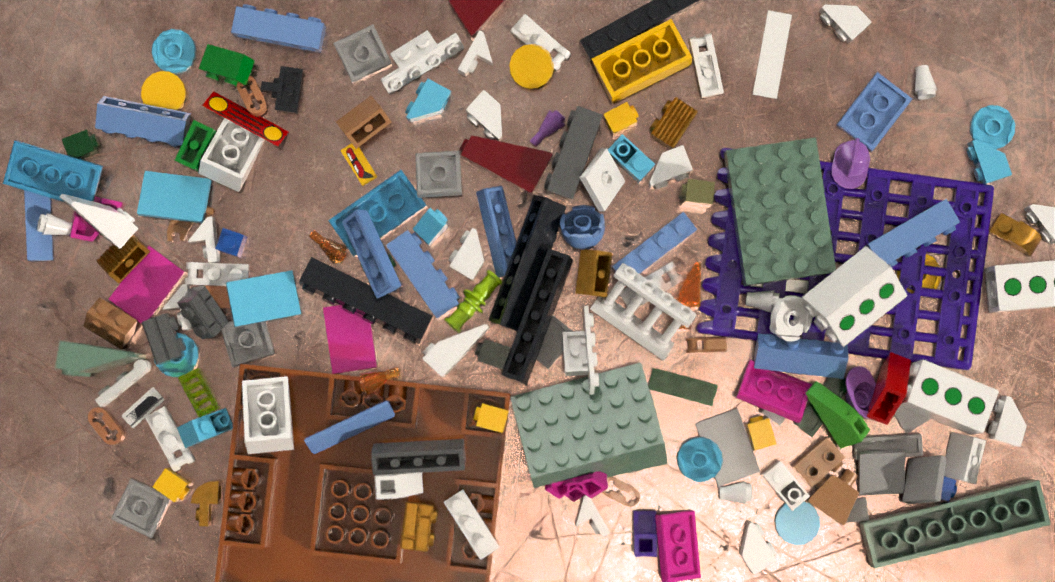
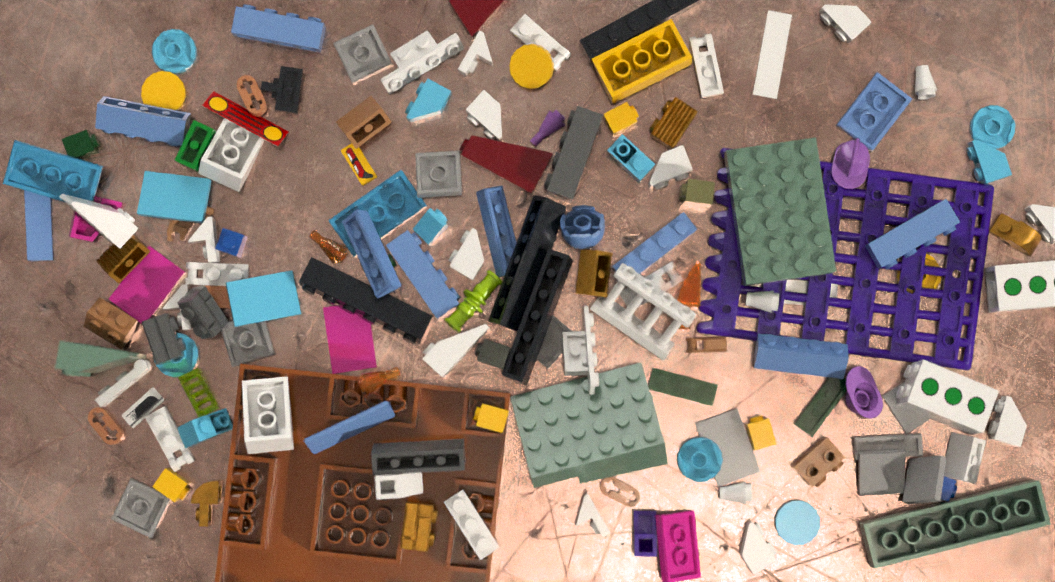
(53, 225): white cone -> none
(226, 64): green brick -> none
(577, 487): dark pink slope -> none
(602, 179): white plate -> none
(774, 392): dark pink tile -> none
(776, 419): light grey tile -> none
(780, 316): white plate -> none
(785, 485): white slope -> none
(836, 497): medium nougat torso -> none
(839, 417): bright green slope -> none
(854, 296): white brick -> none
(859, 511): light grey tile -> none
(889, 388): red slope -> none

